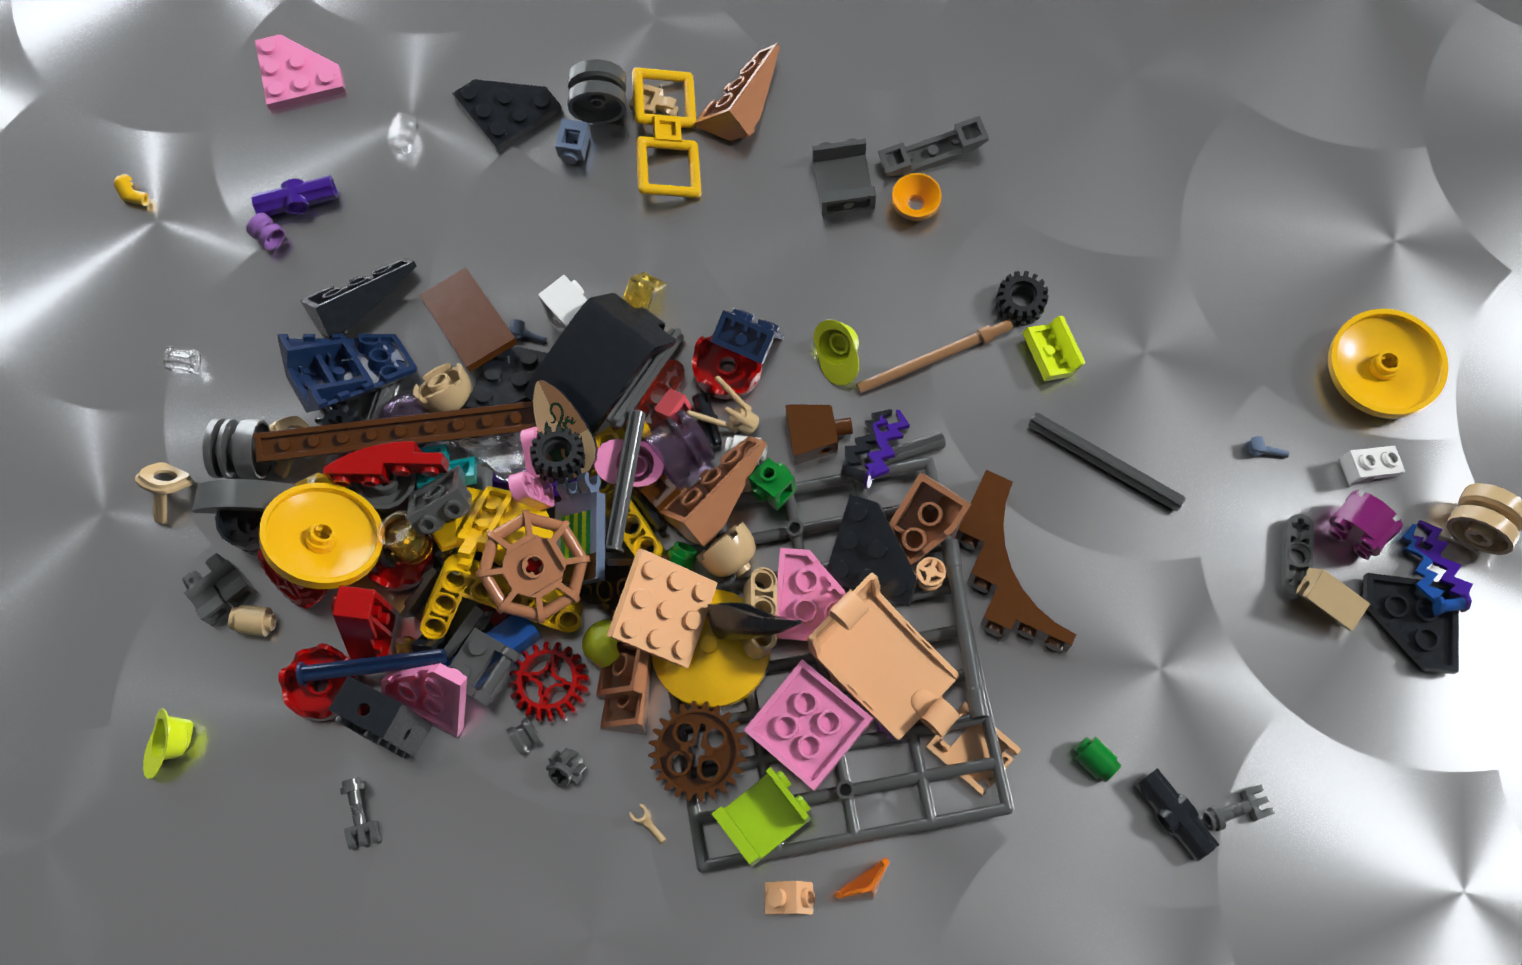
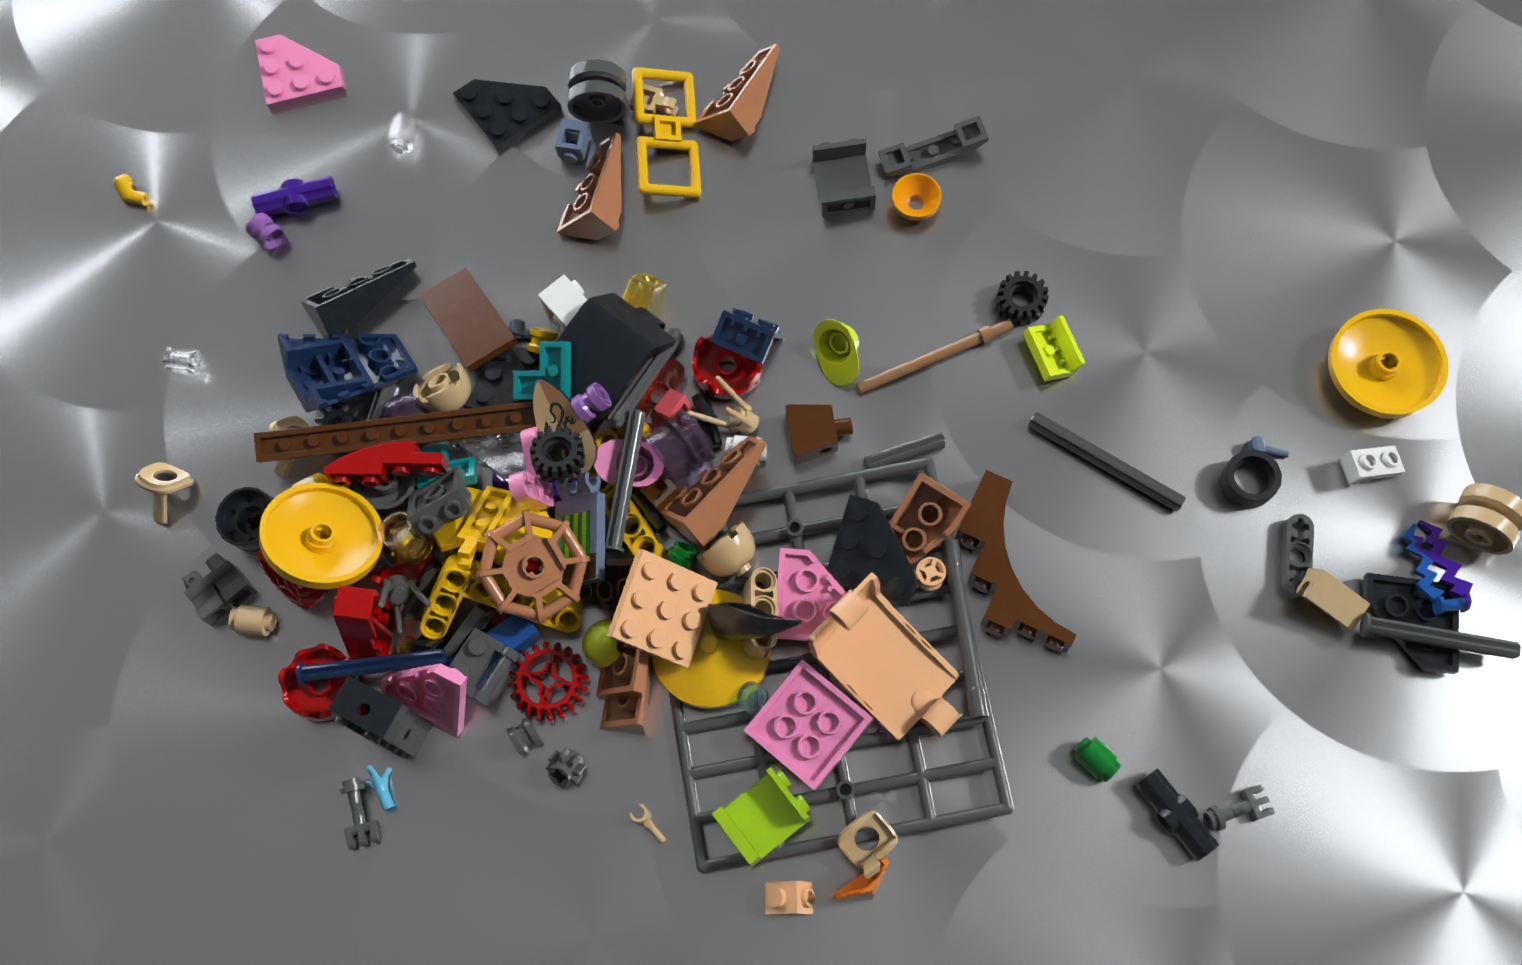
(168, 741): neon yellow piece -> none
(231, 449): flat silver wheel -> none
(236, 495): dark grey slope -> none
(380, 786): none -> medium azure bar
(398, 591): none -> dark grey plant
(540, 335): none -> yellow wheel
(553, 367): none -> teal plate
(591, 402): none -> medium lavender wheel
(599, 196): none -> nougat wedge
(670, 746): reddish brown gear -> none
(752, 697): none -> clear light blue tile
(772, 483): green brick -> none
(870, 858): none -> tan piece
(877, 466): piece -> none
(970, 747): light nougat container -> none
(1261, 460): none -> black tyre
(1364, 524): magenta brick -> none
(1439, 637): none -> dark grey axle

